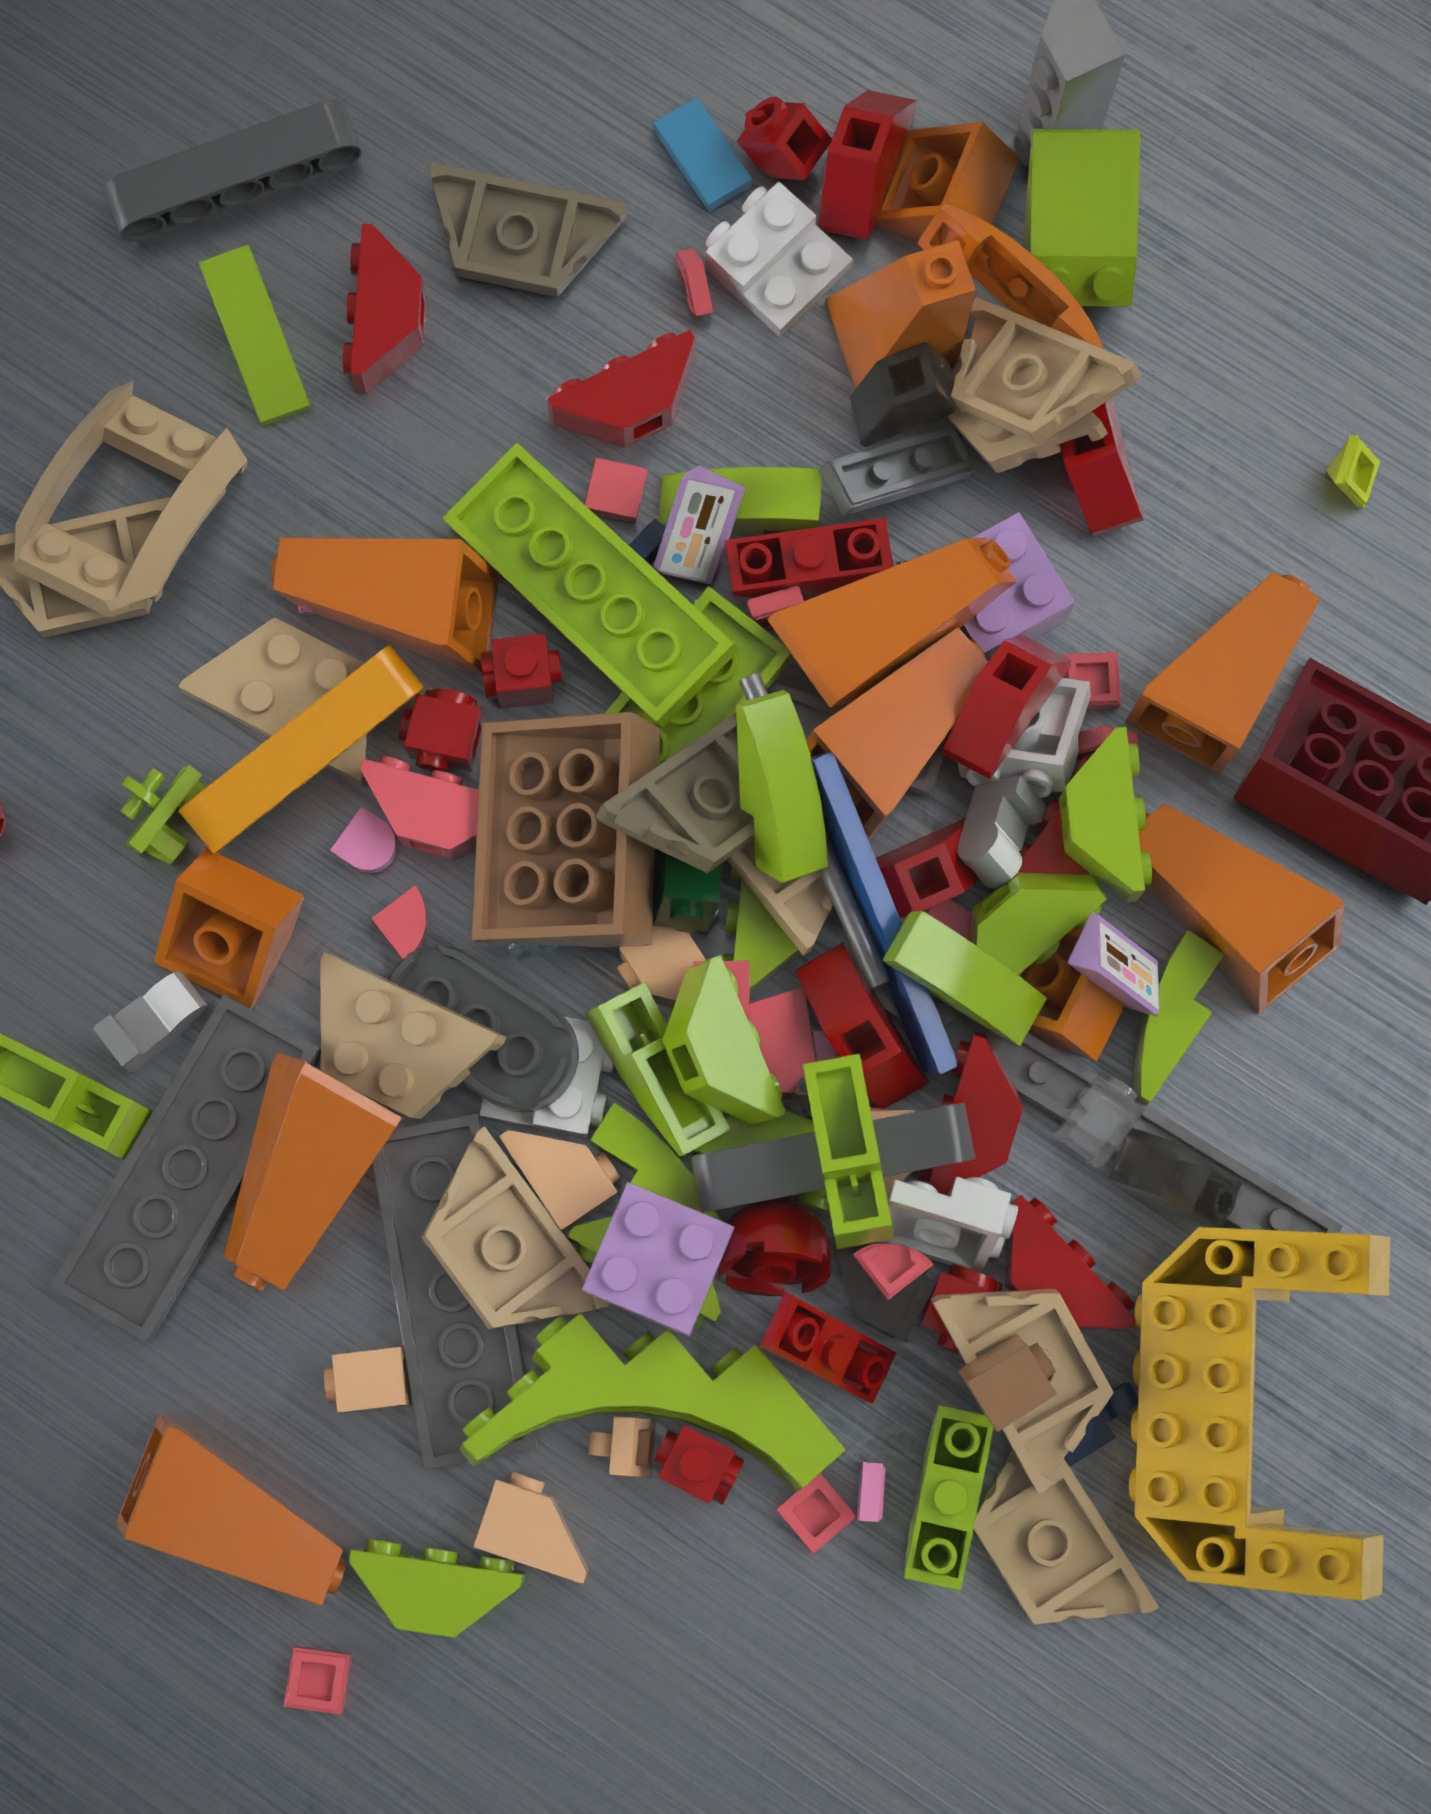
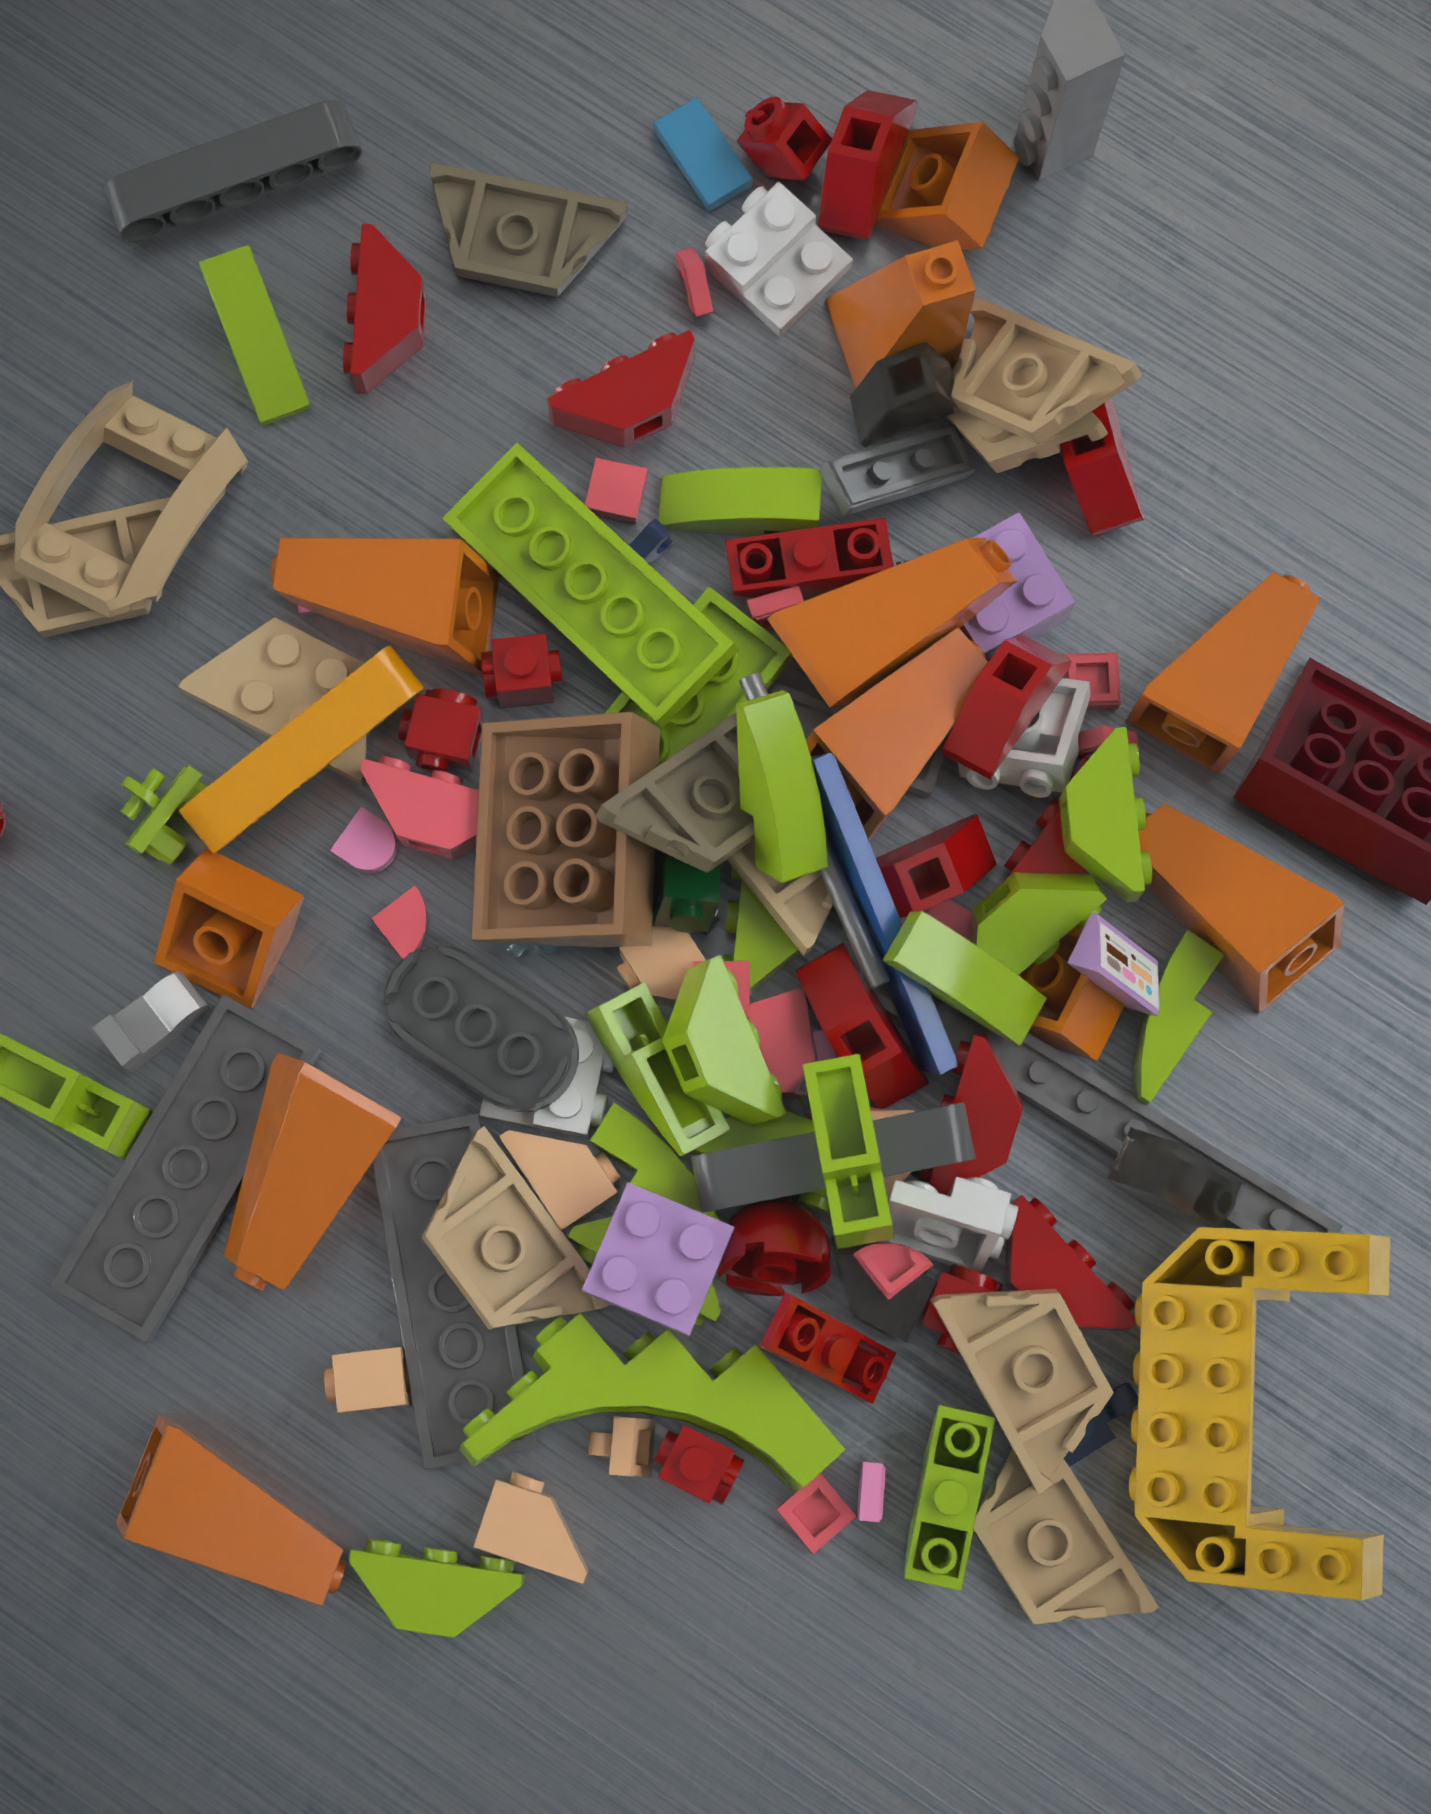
(317, 1680): coral tile -> none
(394, 1040): tan wing -> none
(699, 526): slope -> none
(998, 827): light grey leg -> none
(1009, 1380): medium nougat brick -> none
(1010, 272): orange slope -> none
(1085, 210): lime slope -> none
(1099, 1120): clear brick -> none
(1354, 470): neon yellow slope -> none

